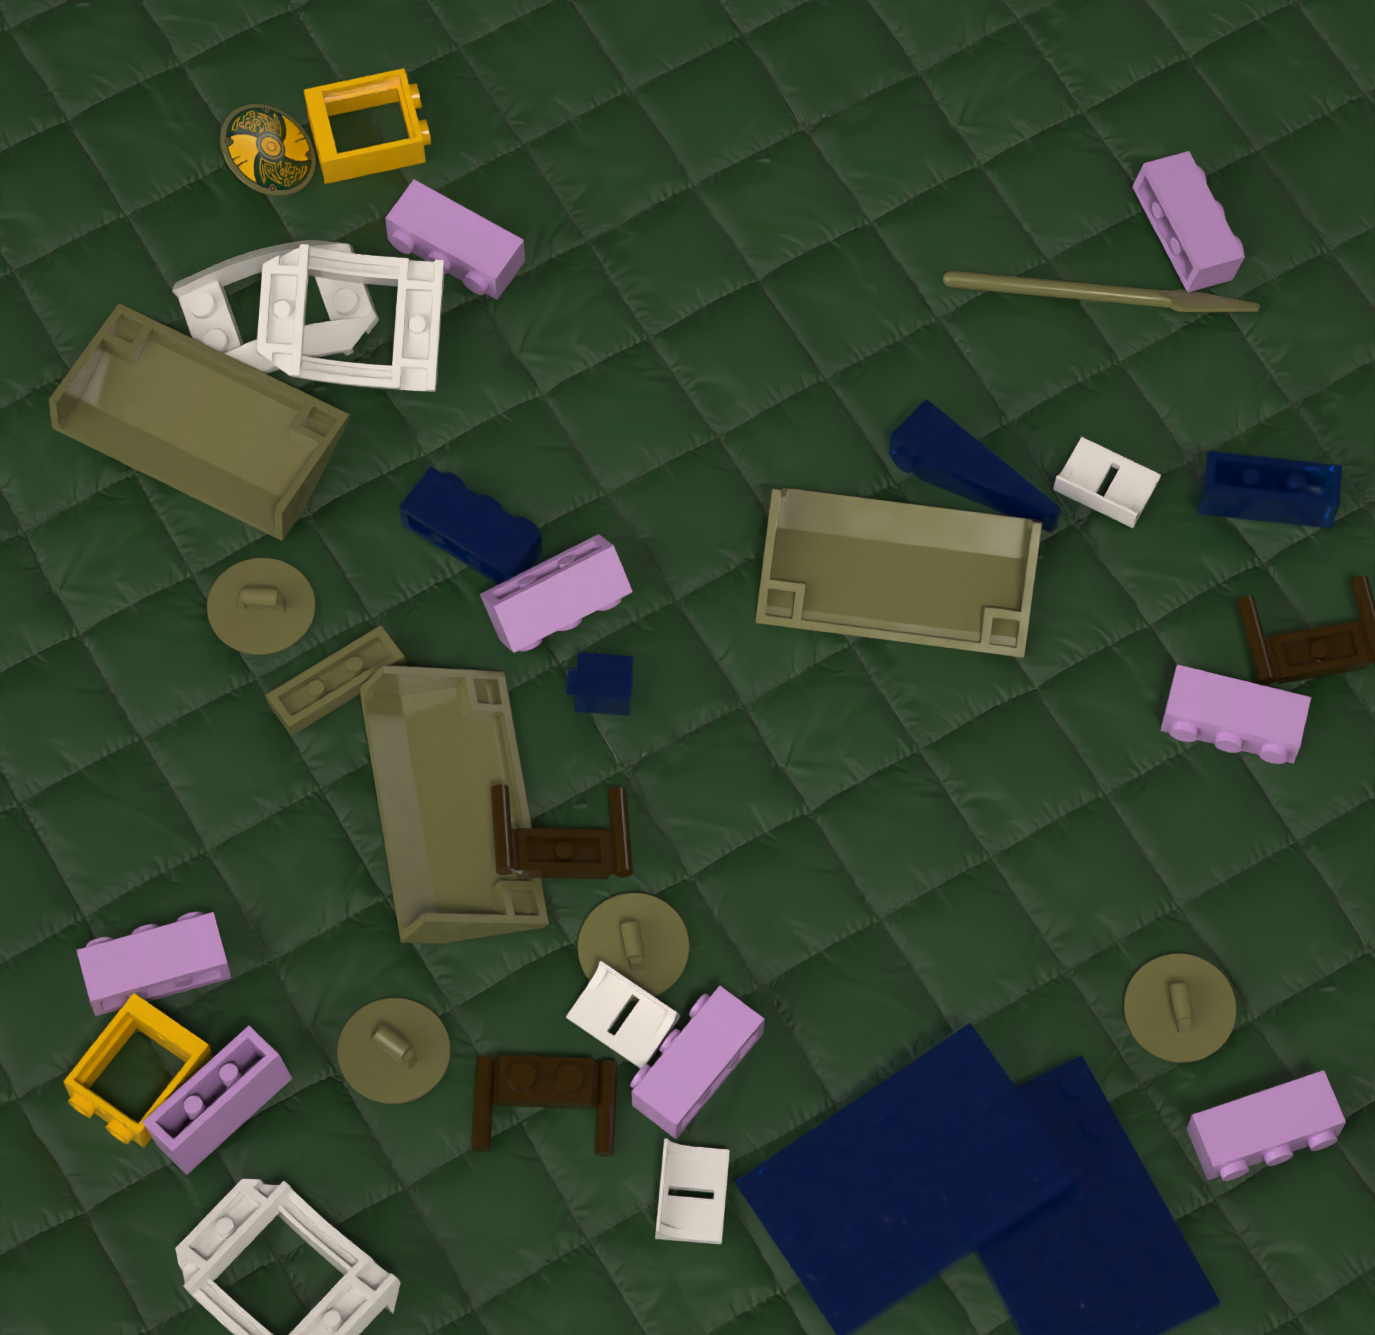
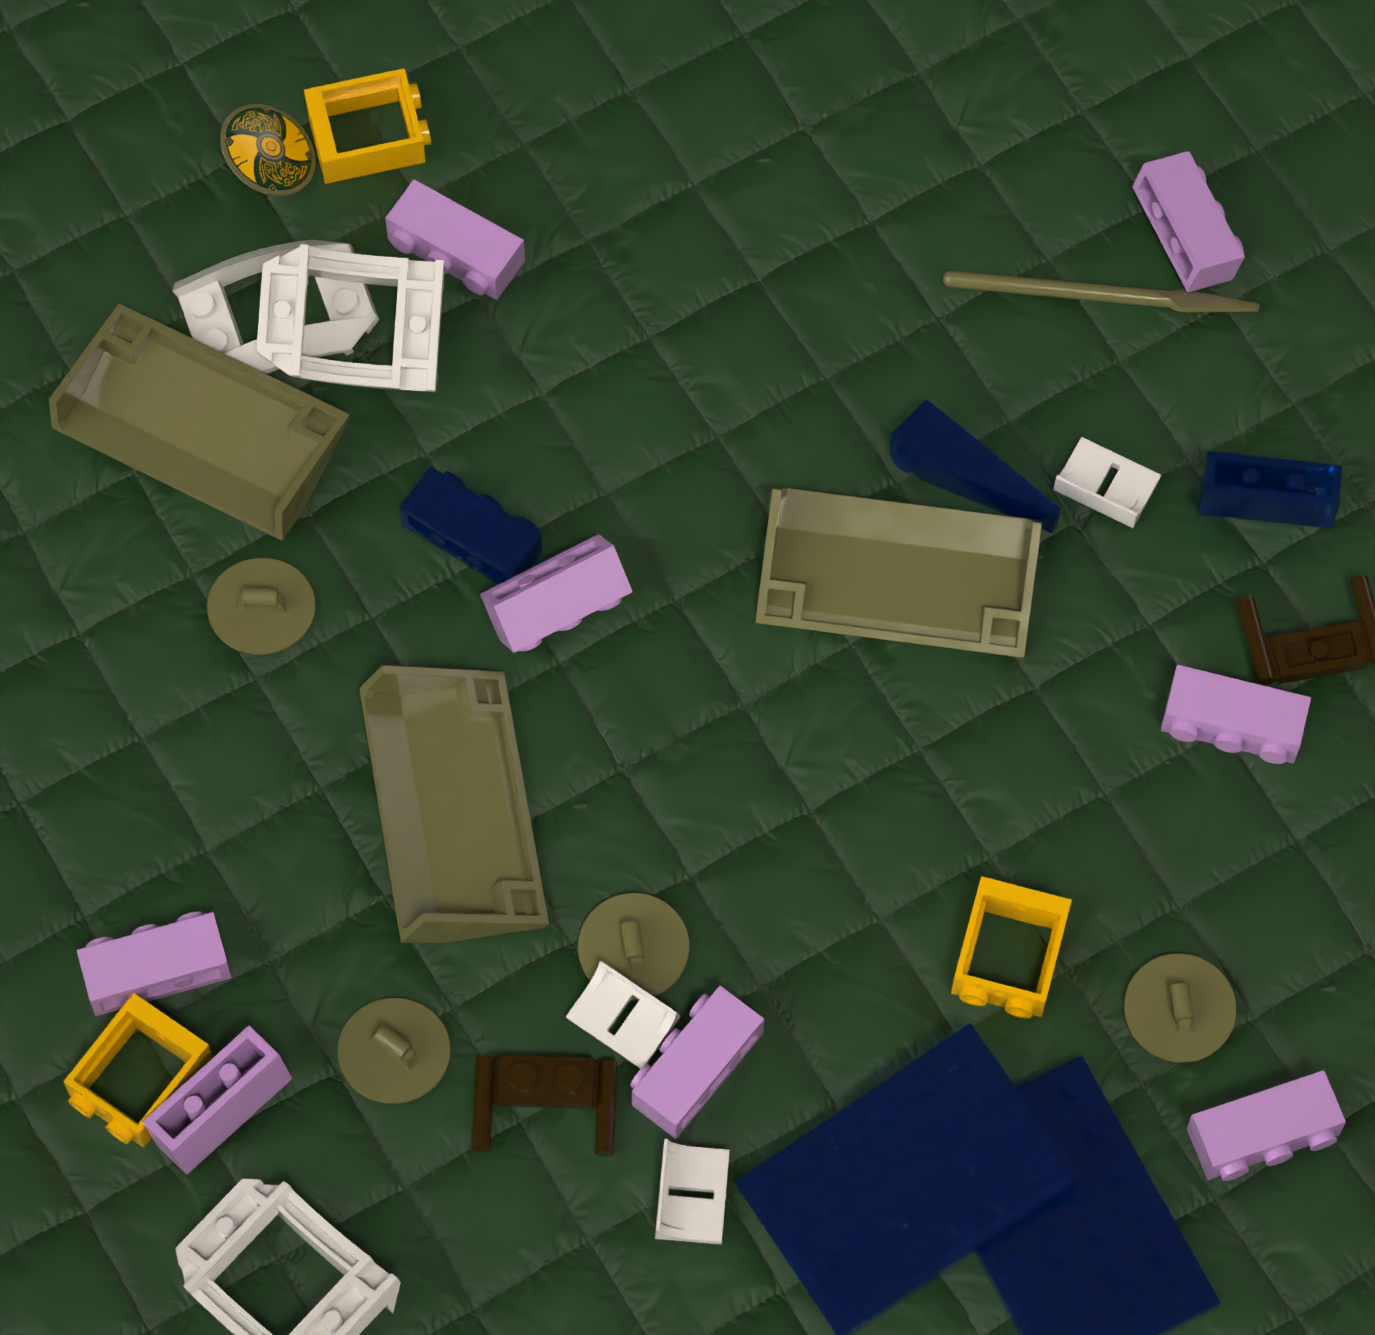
(333, 680): olive plate -> none
(562, 851): dark brown plate -> none
(601, 683): clear blue brick -> none
(1021, 905): none -> yellow window

